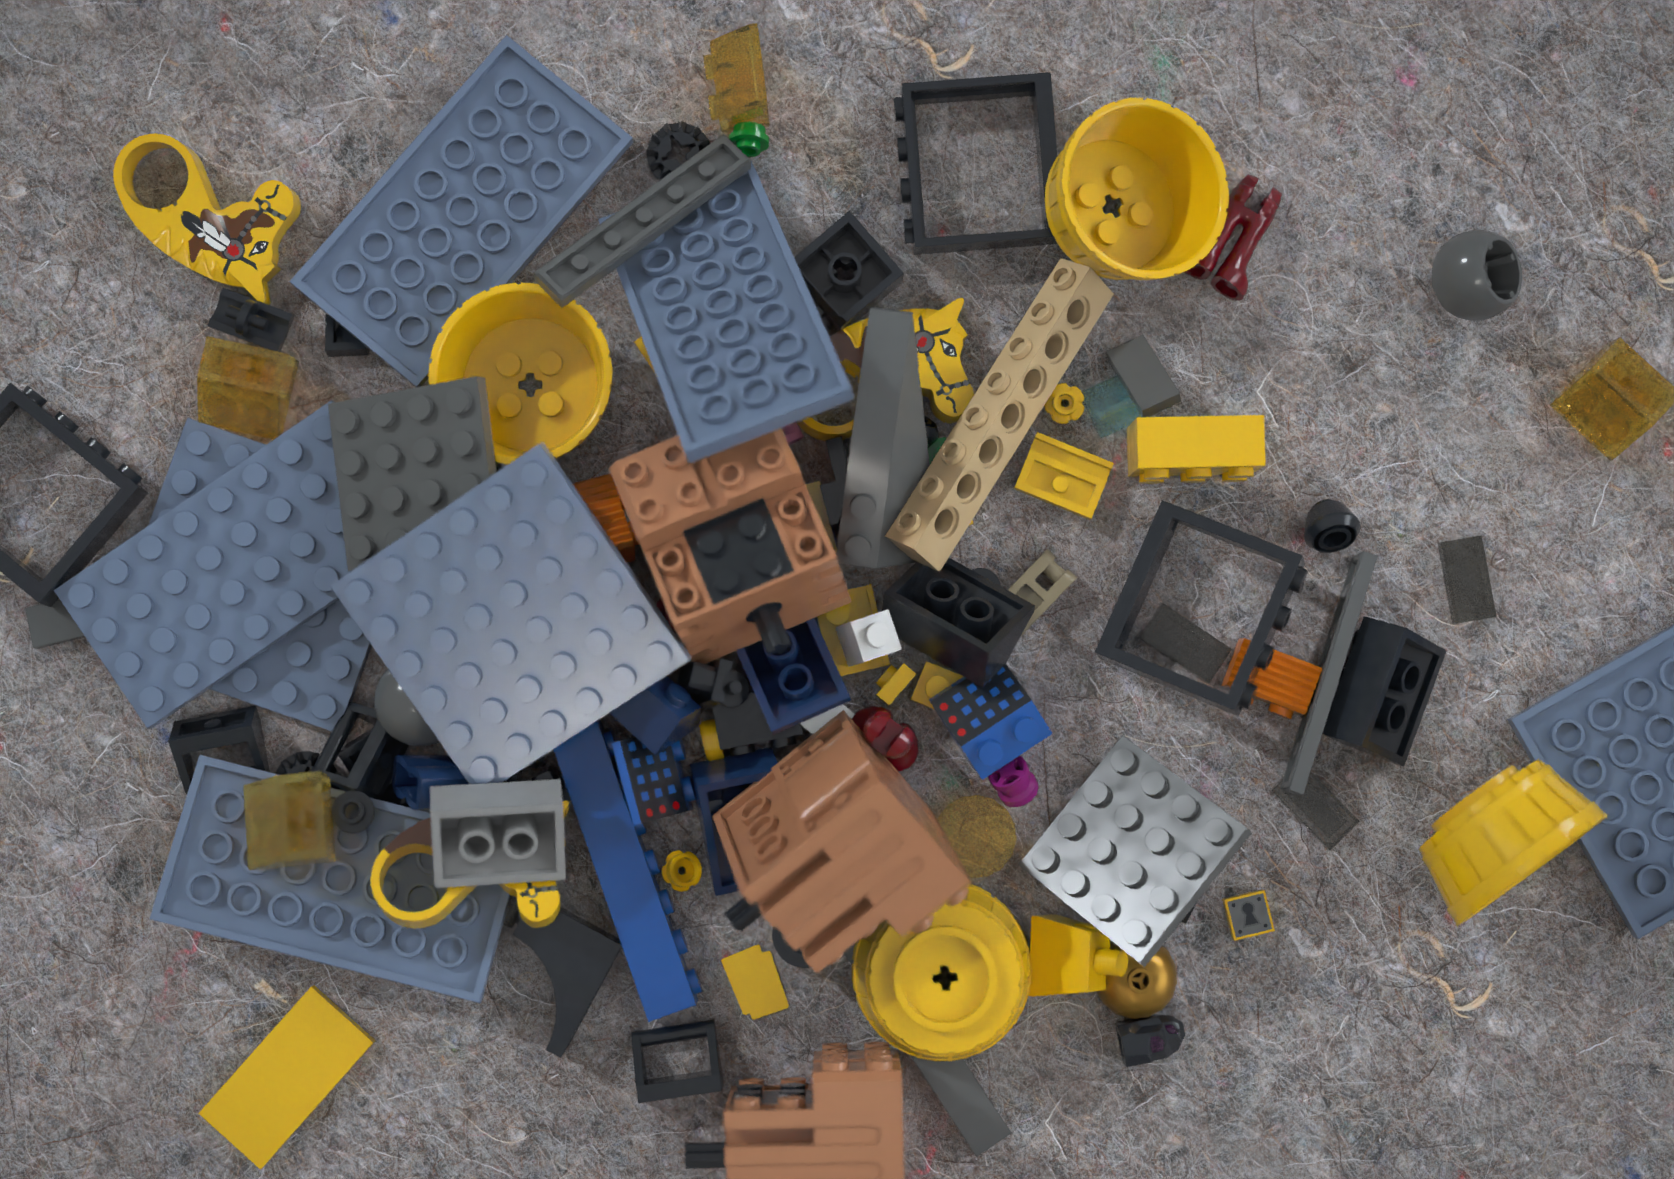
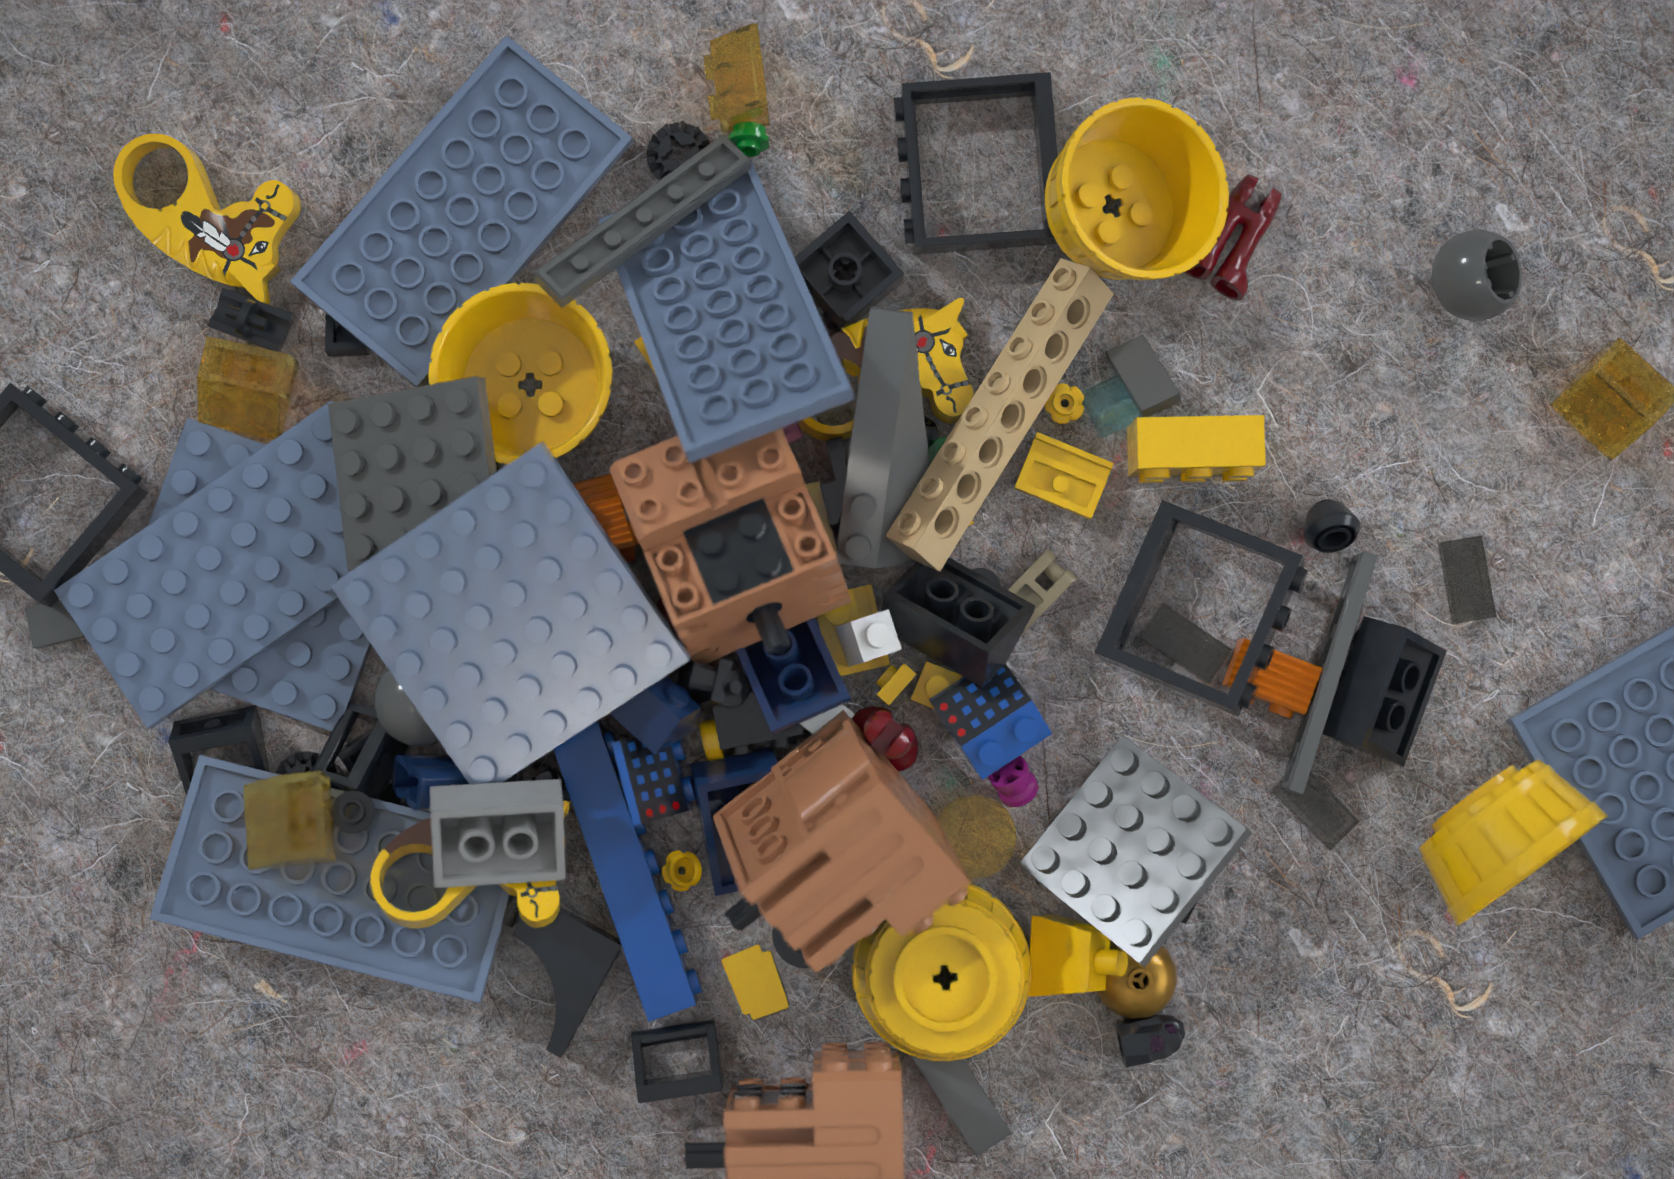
(287, 1077): yellow tile -> none
(1248, 914): tile -> none

